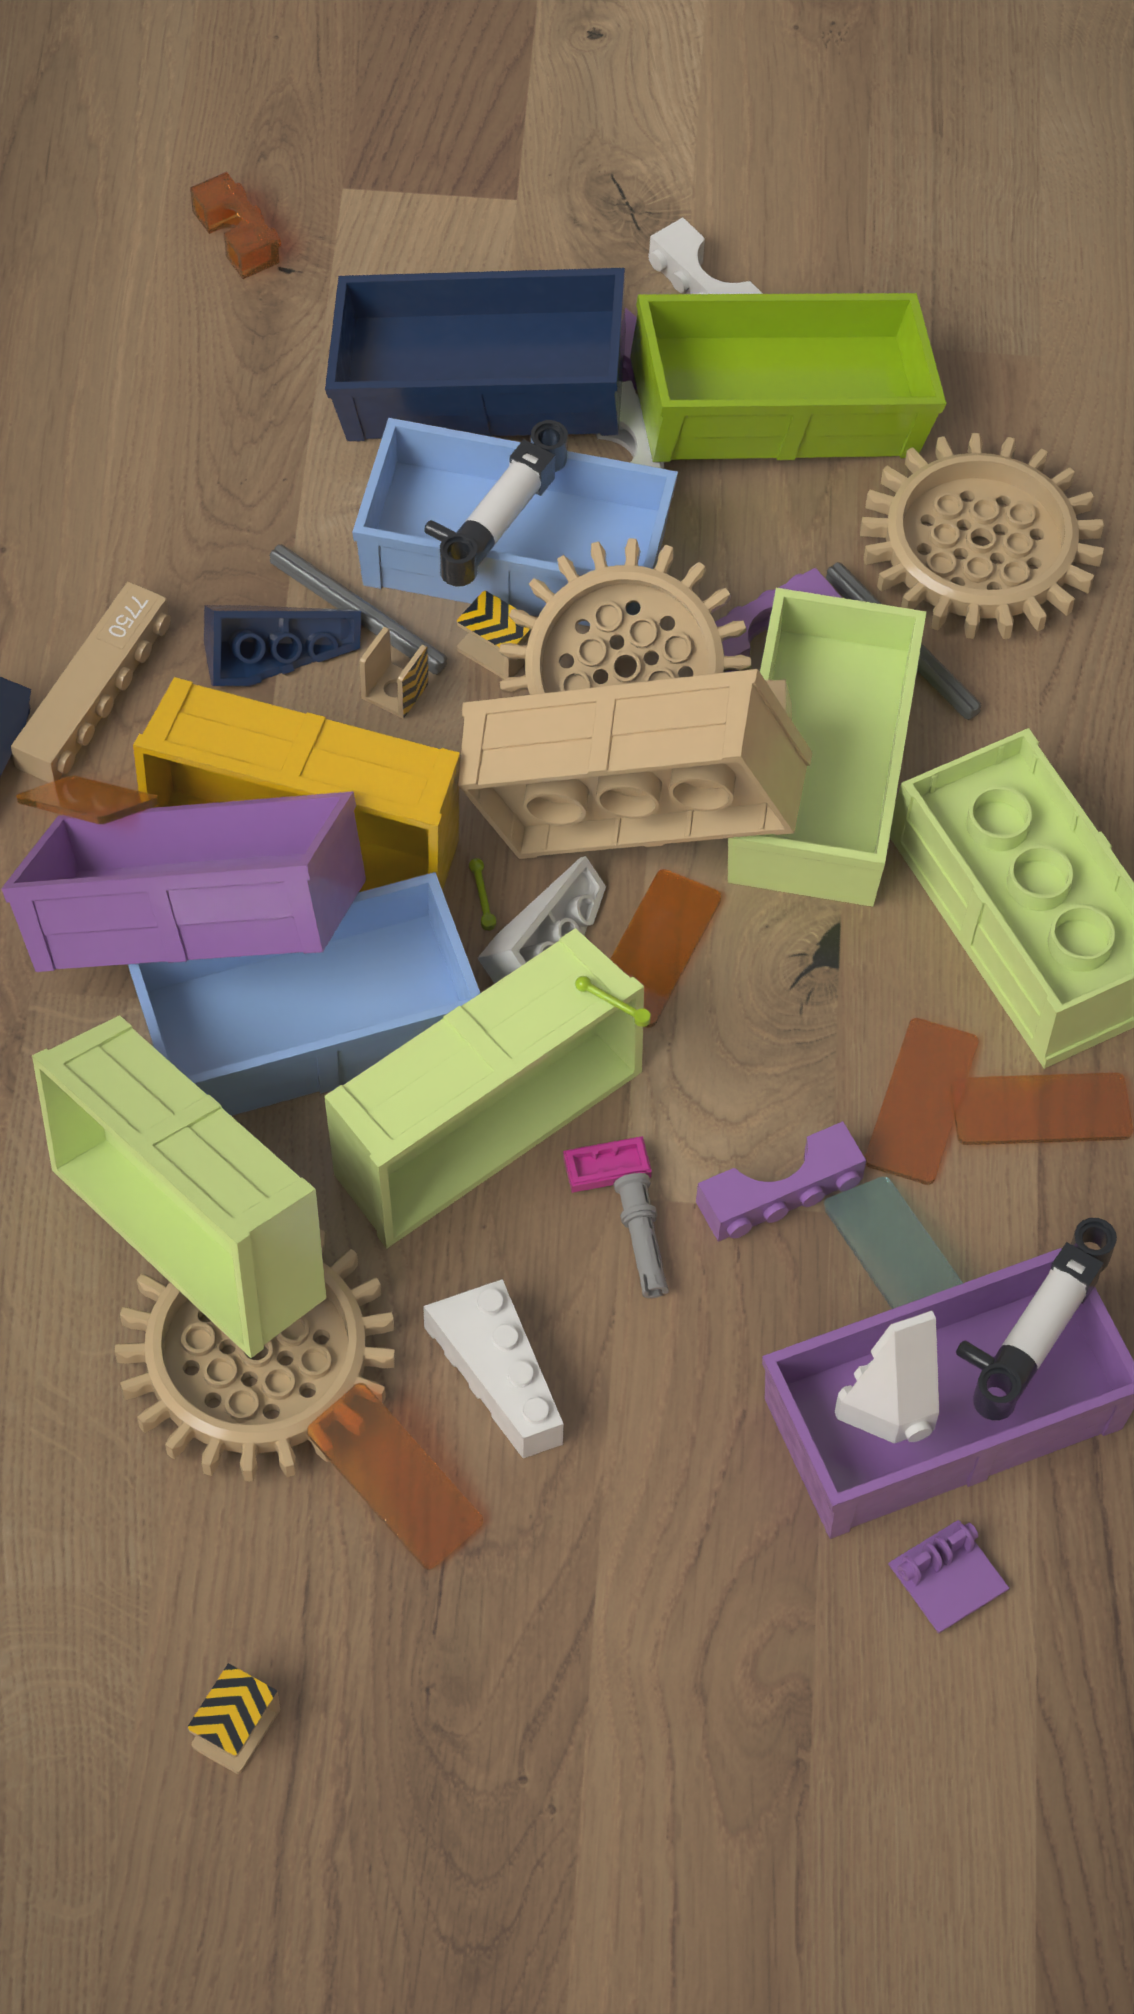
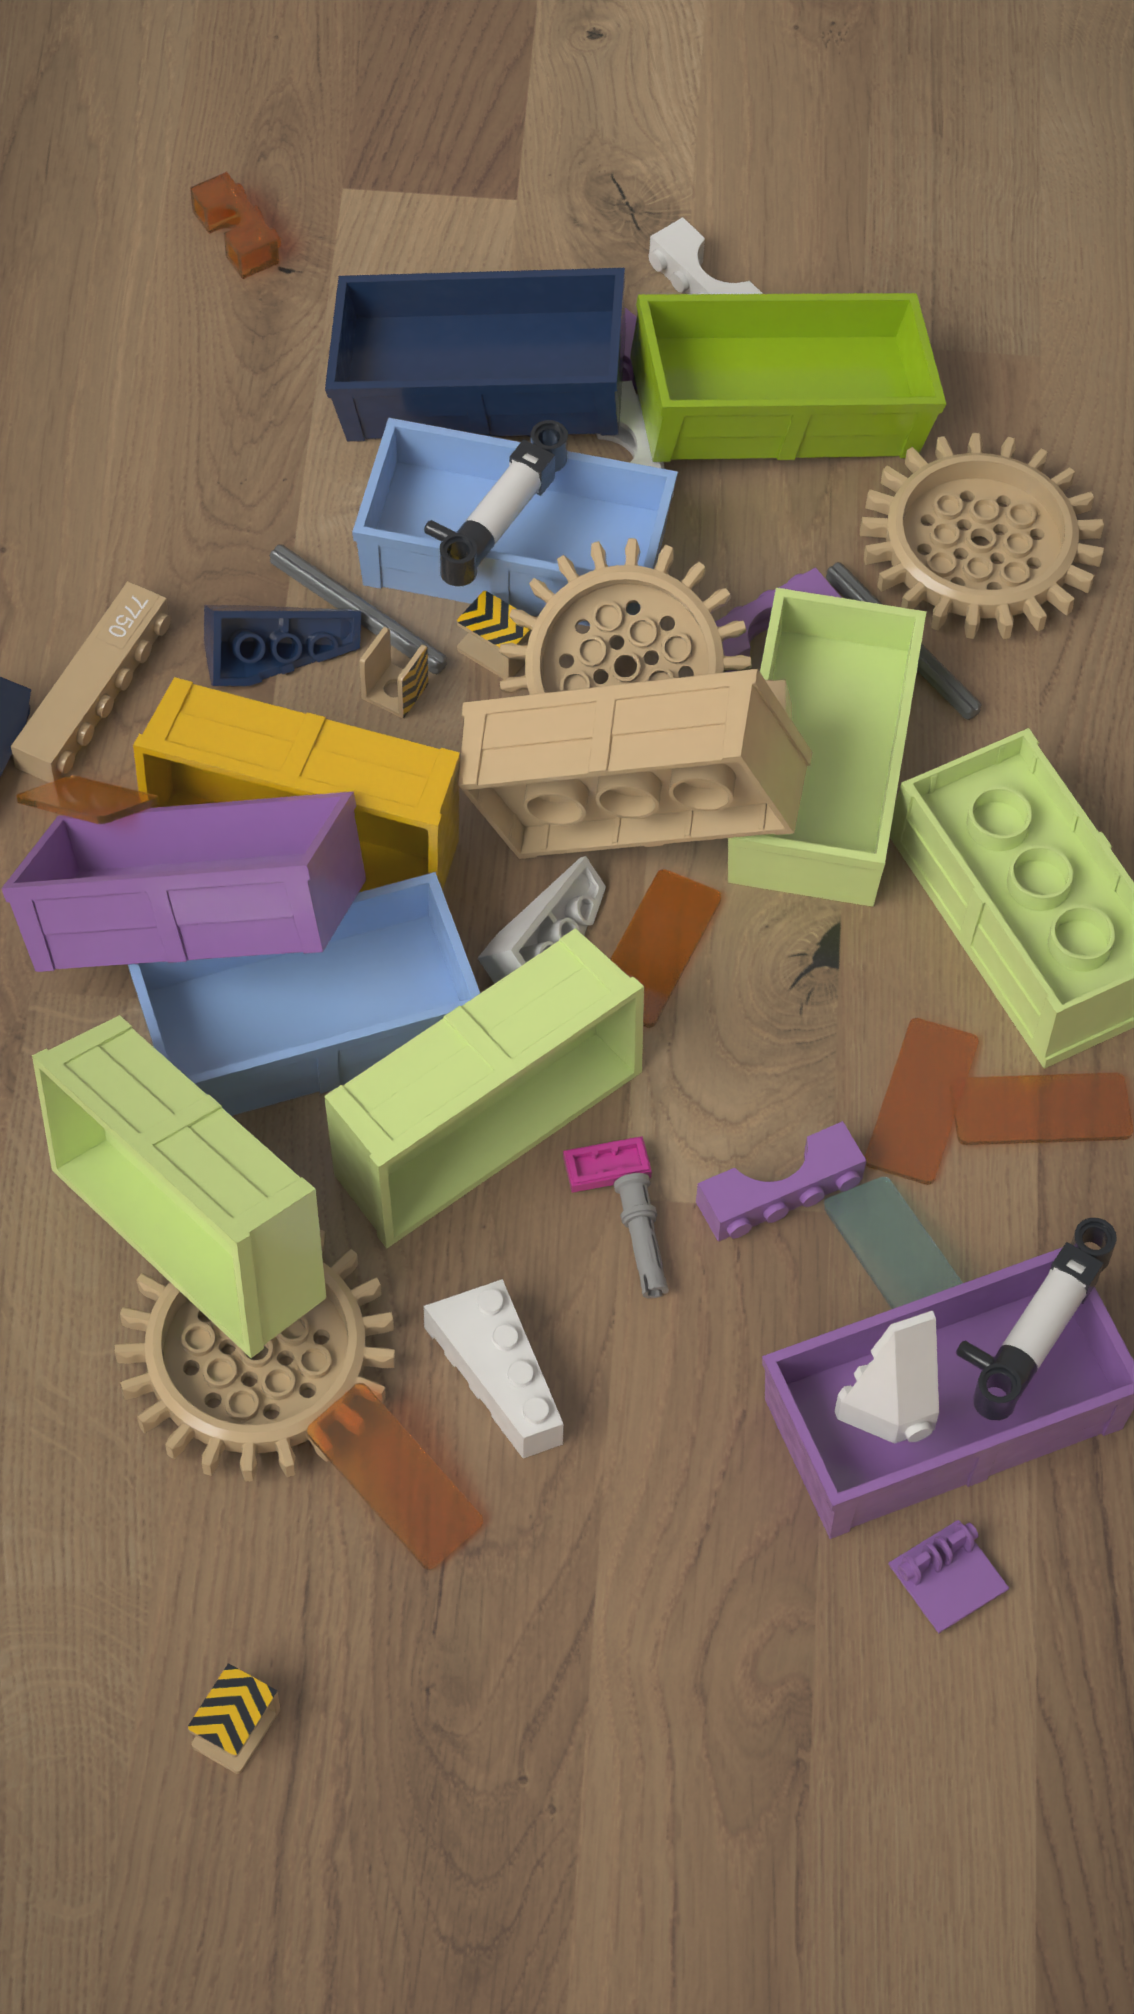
(488, 920): lime hinge -> none
(641, 1016): lime hinge -> none

